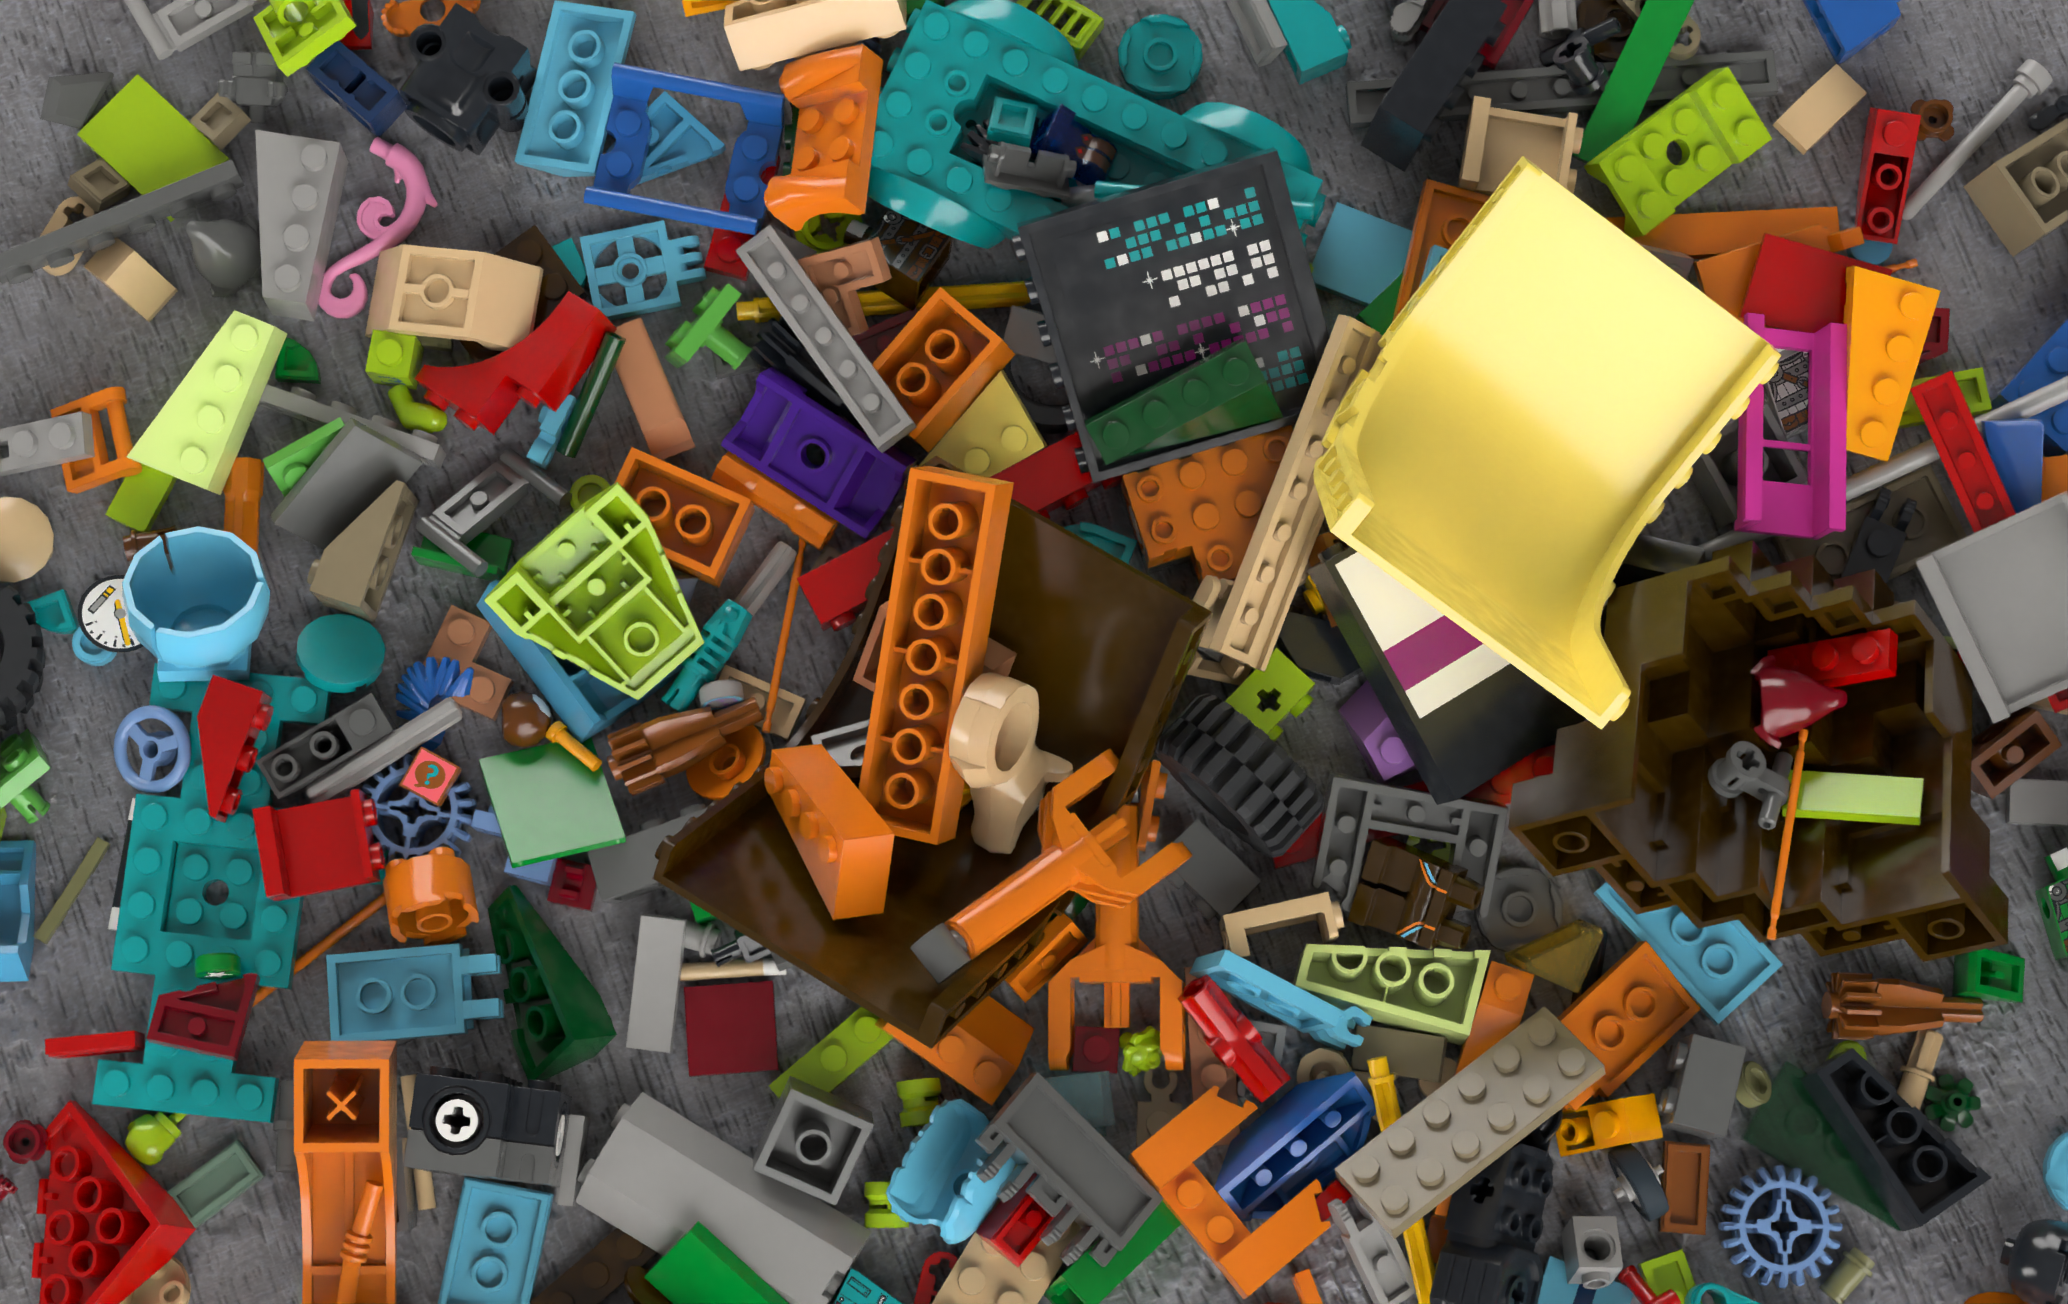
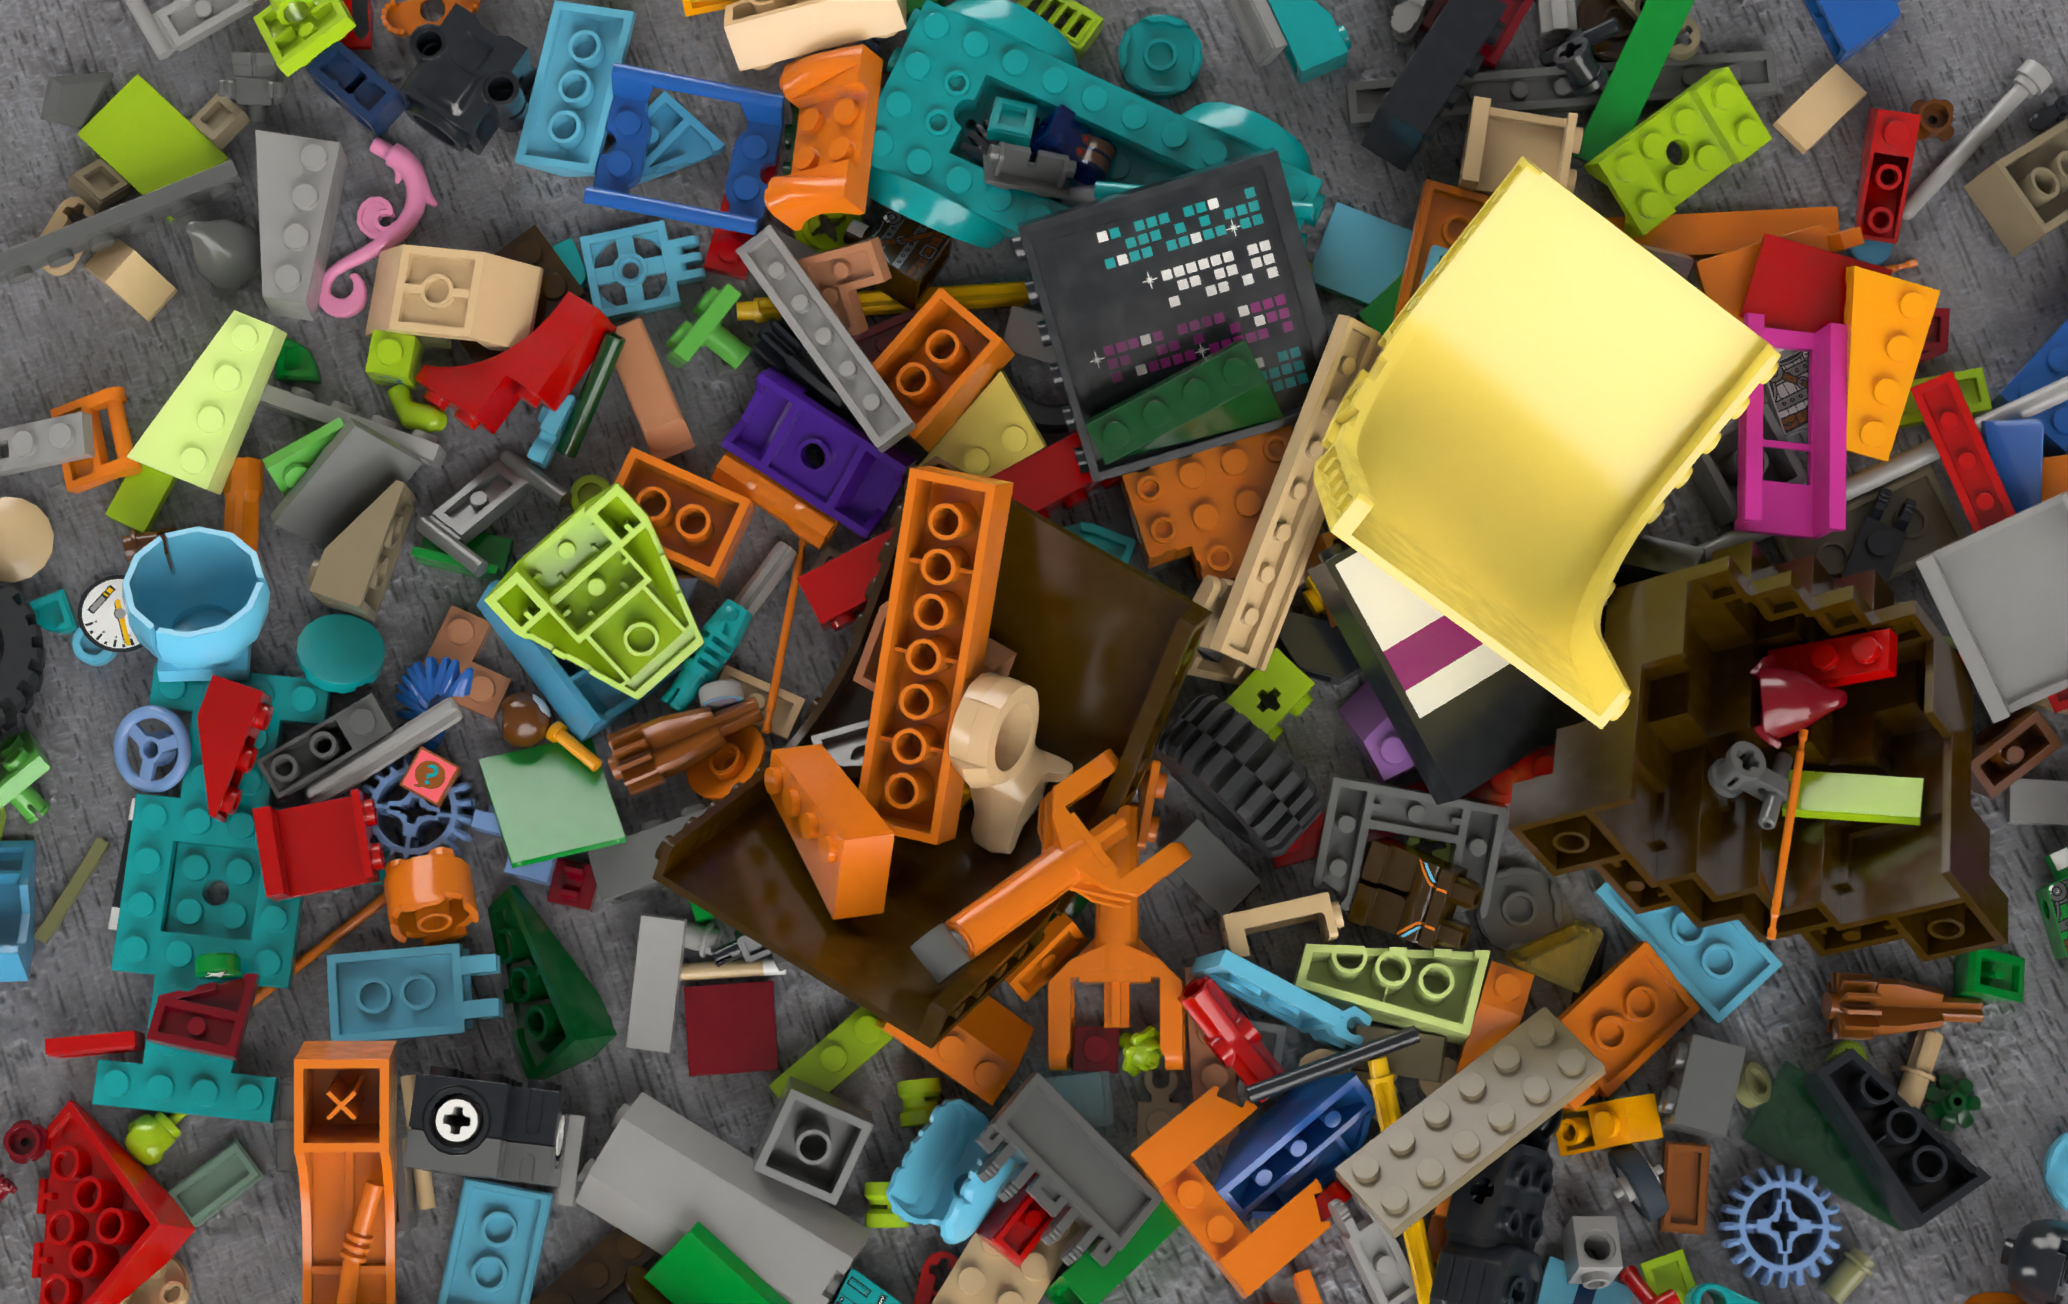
(1332, 1064): none -> black bar

